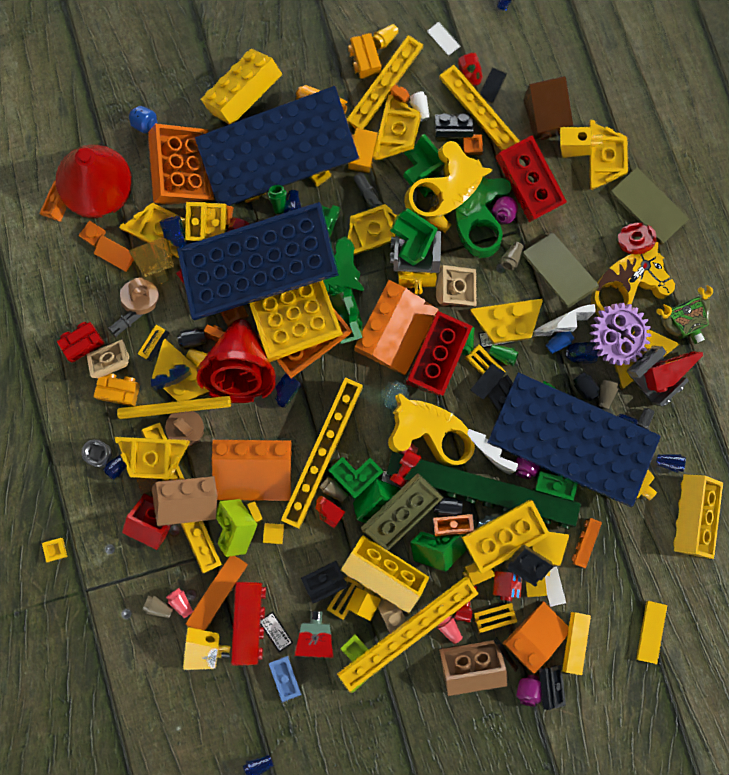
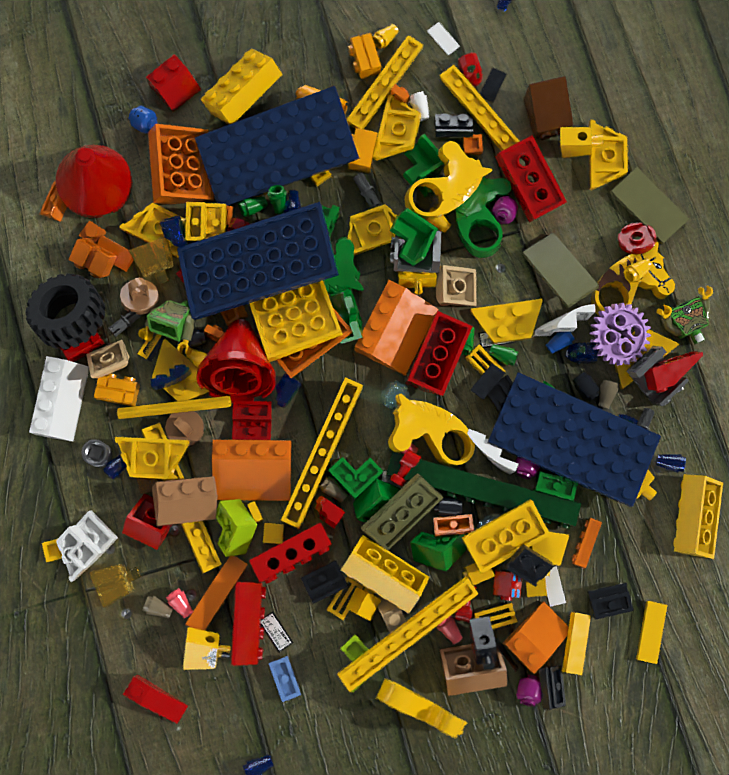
(52, 298): none -> black tyre
(59, 399): none -> white slope
(84, 544): none -> white slope
(93, 257): none -> orange brick
(114, 583): none -> clear yellow torso
(155, 699): none -> red slope
(170, 321): none -> torso
(173, 83): none -> red slope
(252, 205): none -> green cone
(252, 420): none -> red slope
(261, 563): none -> red brick
(314, 638): red torso -> none
(420, 708): none -> yellow animal
(483, 642): none -> torso
(512, 256): dark tan cone -> none
(610, 601): none -> black plate
(637, 270): none -> yellow cone

